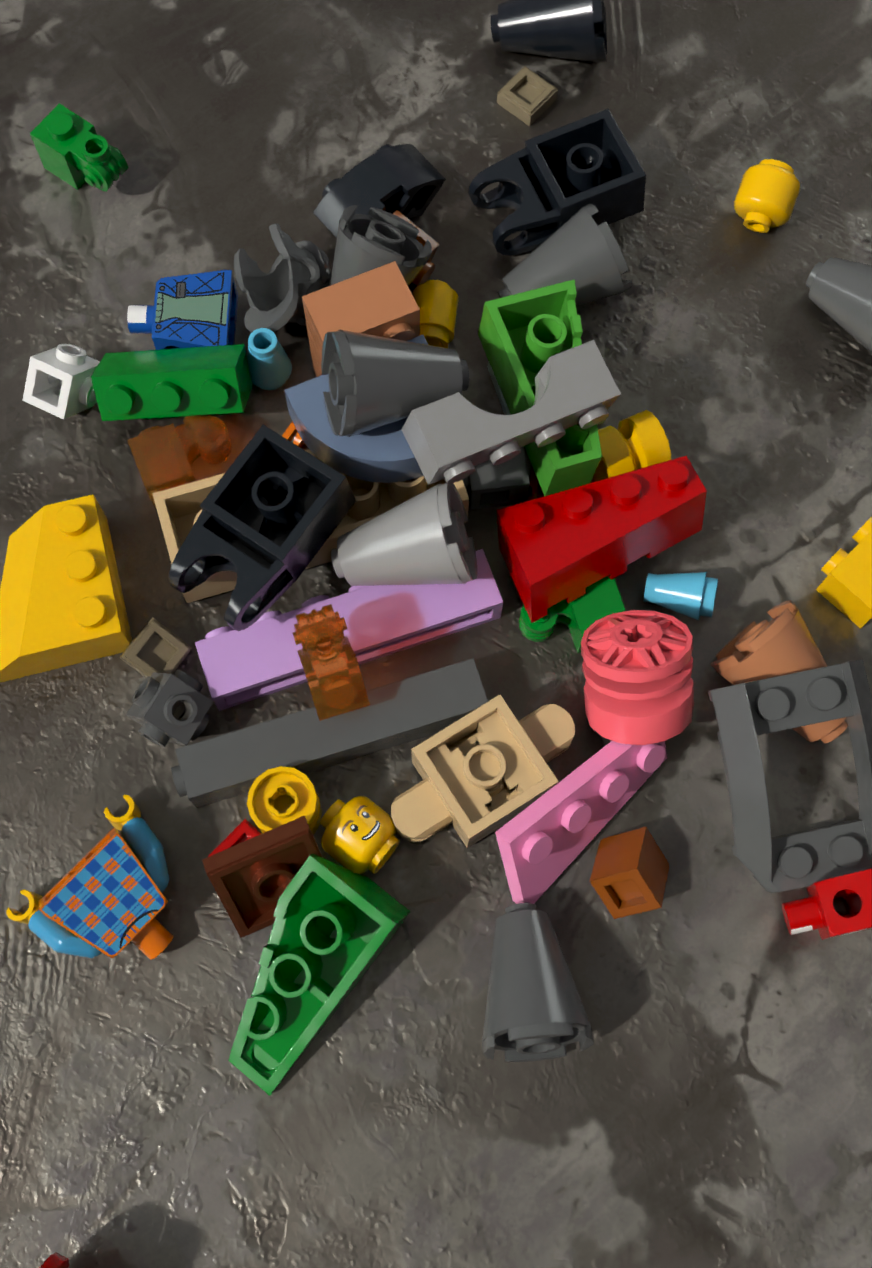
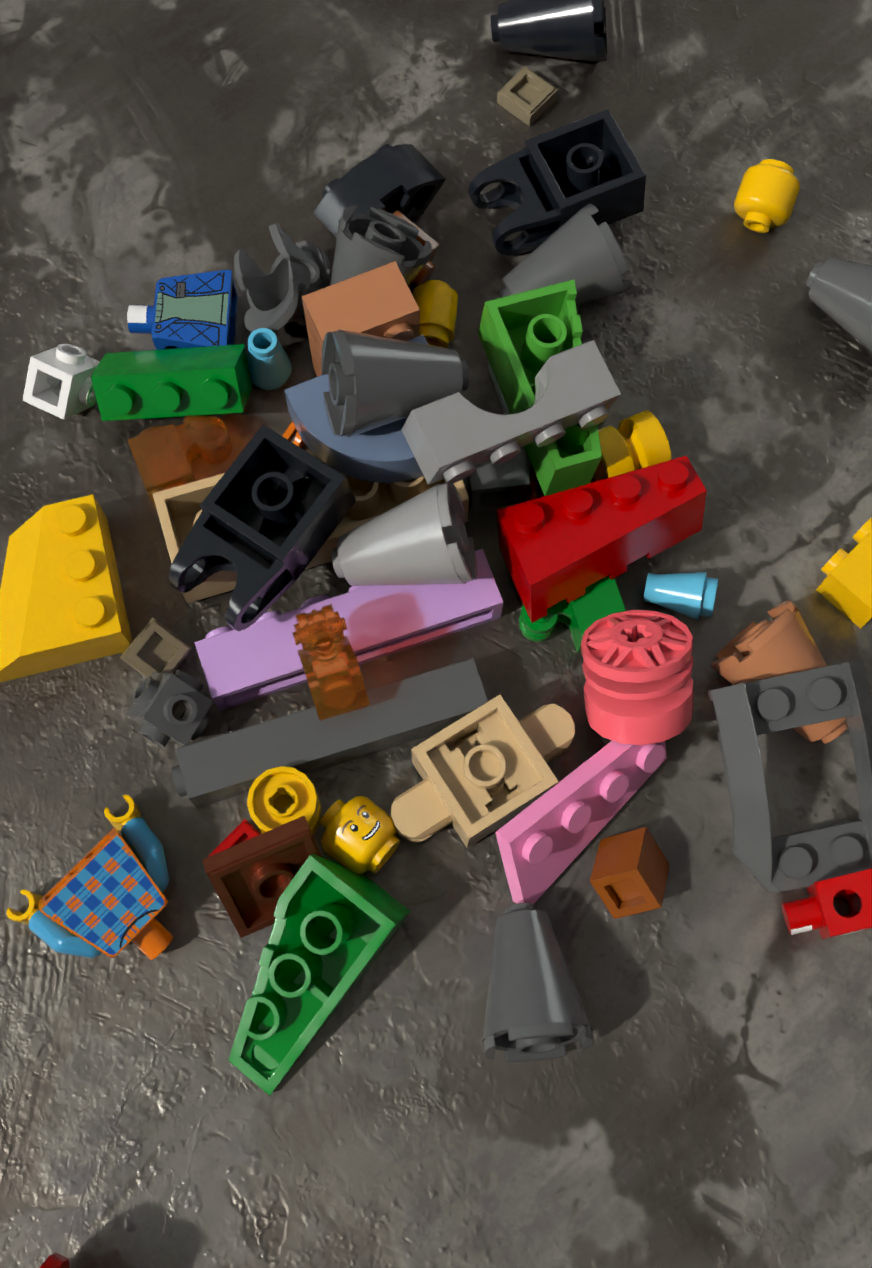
(75, 151): green brick -> none

